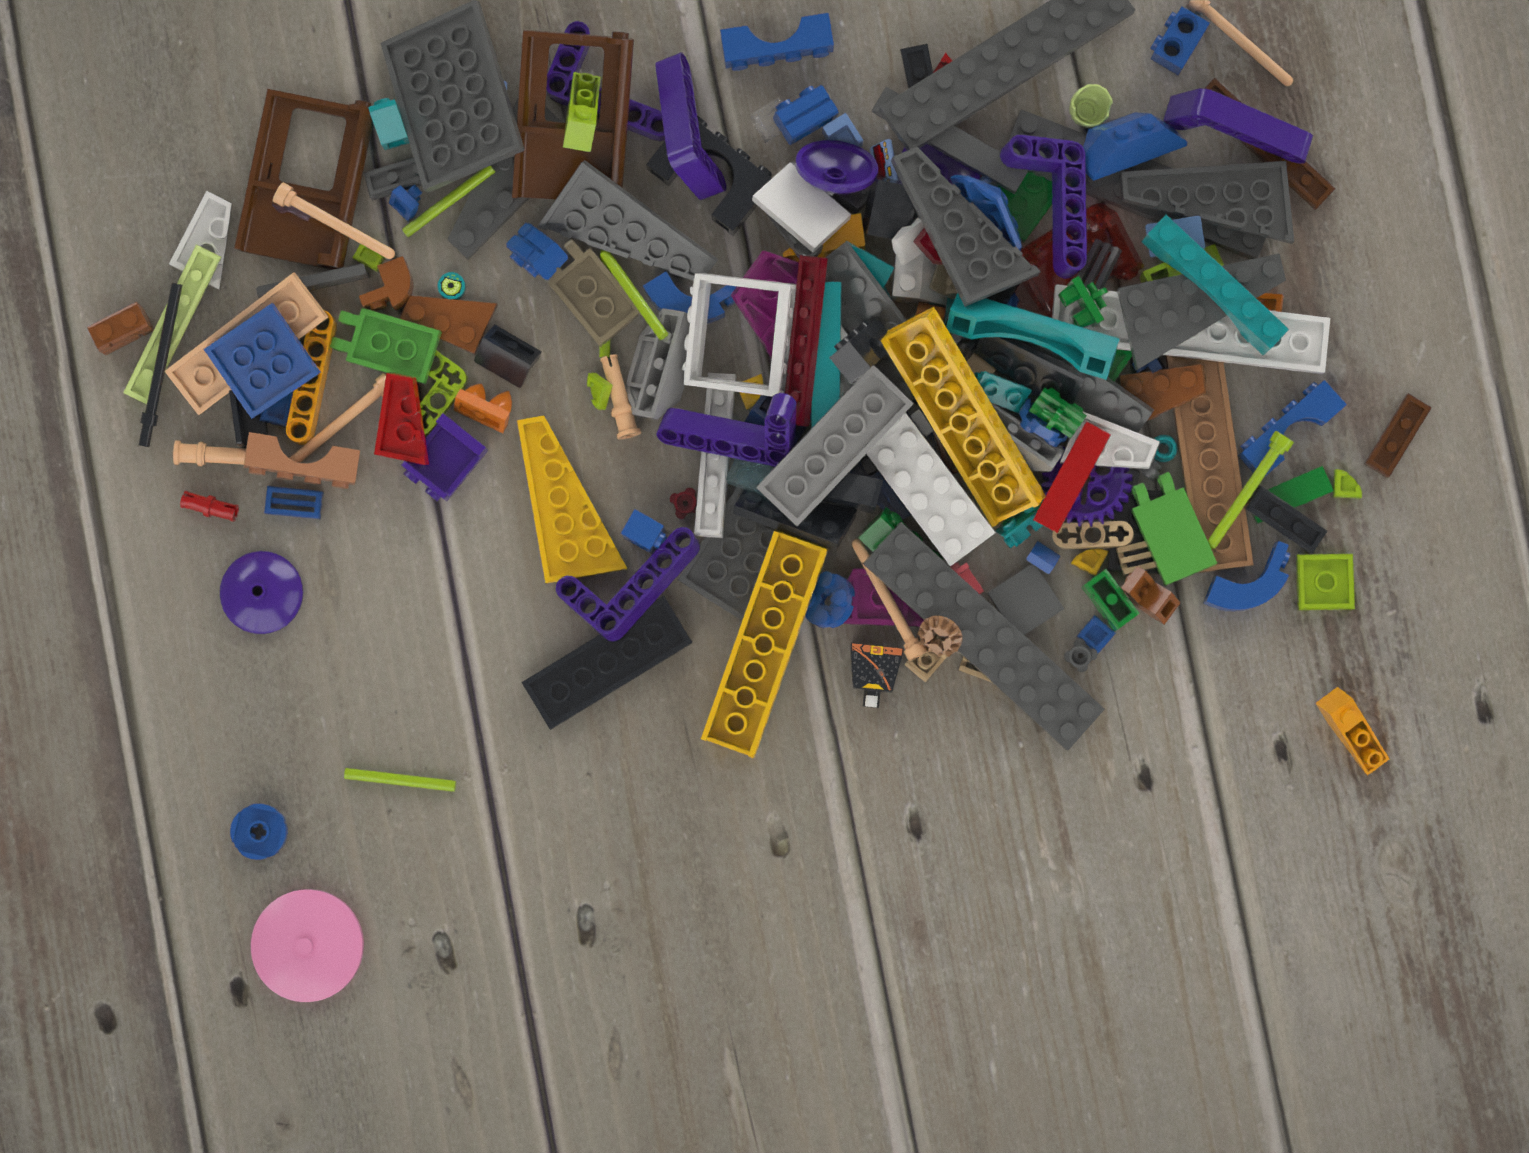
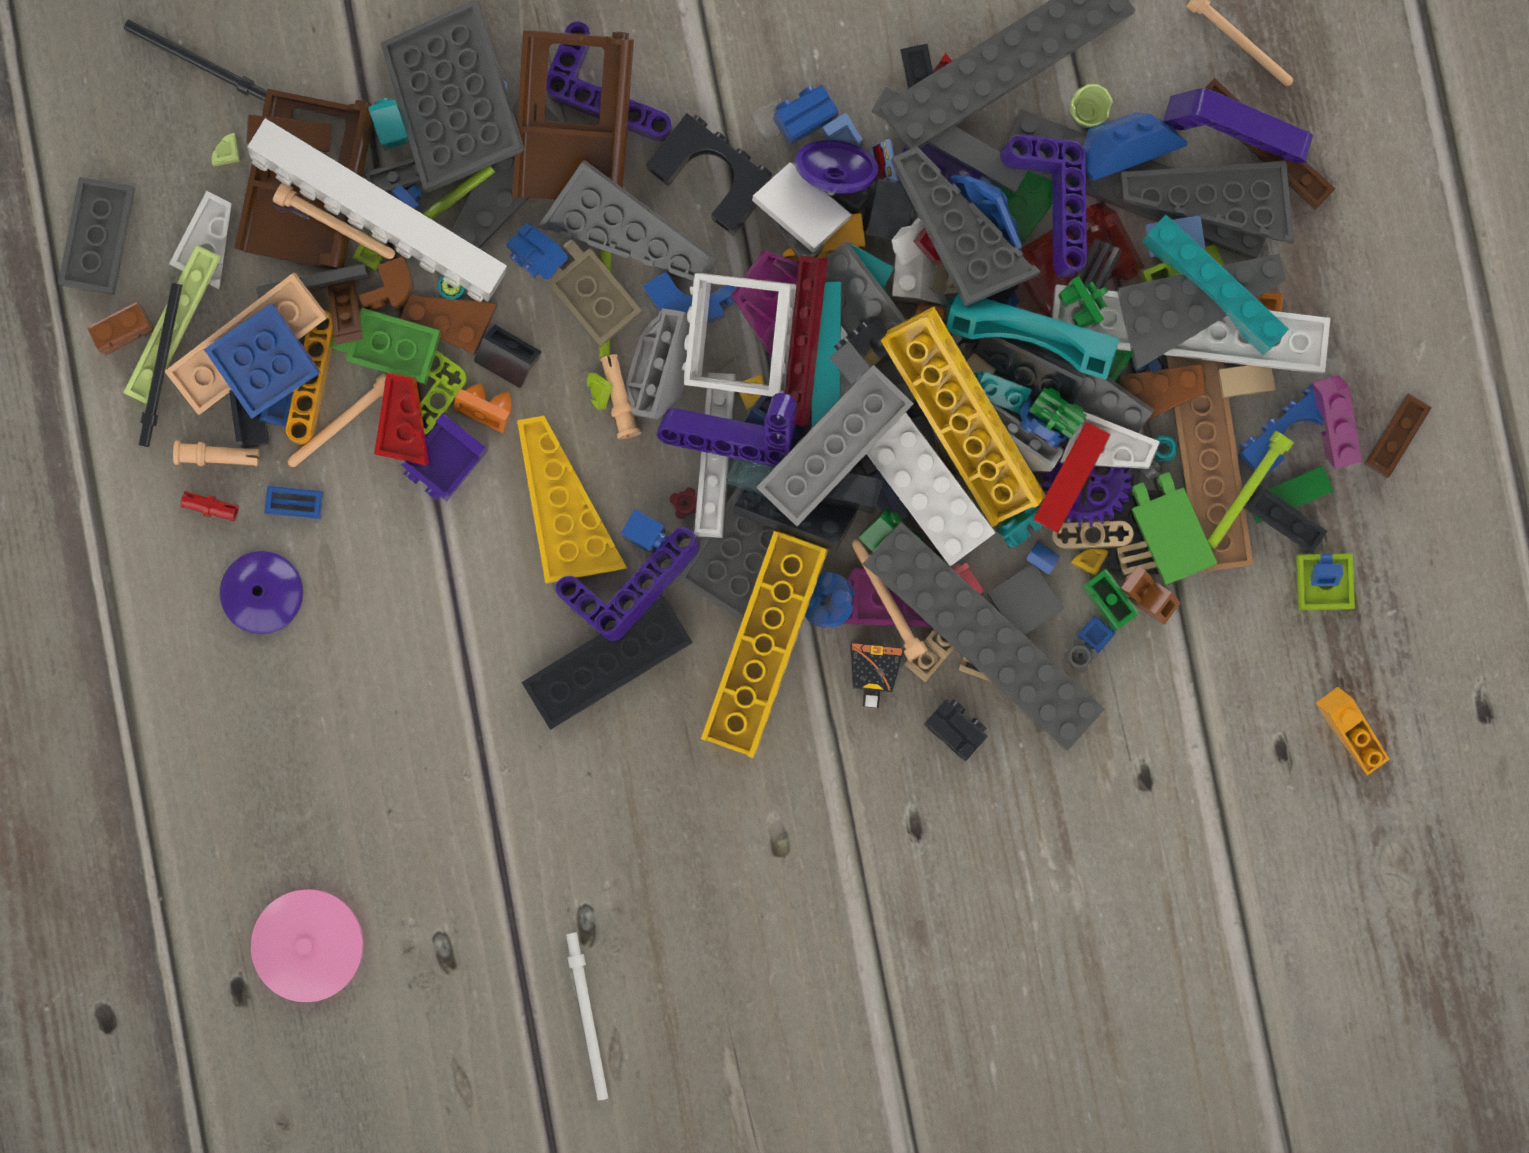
(96, 236): none -> dark grey plate
(226, 151): none -> yellowish green tile
(243, 84): none -> black bar
(246, 841): blue plate -> none
(266, 455): nougat arch -> none
(313, 133): none -> reddish brown tile
(345, 312): none -> reddish brown tile
(375, 210): none -> white brick
(400, 779): lime bar -> none
(576, 962): none -> white bar
(582, 112): lime slope -> none
(634, 295): lime bar -> none
(682, 129): dark purple beam -> none
(744, 48): blue arch -> none
(919, 419): dark grey tile -> none
(943, 627): medium nougat gear -> none
(956, 729): none -> black brick
(1182, 42): blue brick -> none
(1239, 597): blue arch -> none
(1245, 380): none -> tan slope
(1325, 572): none -> blue tile
(1336, 408): none -> magenta arch
(1345, 485): lime tile -> none

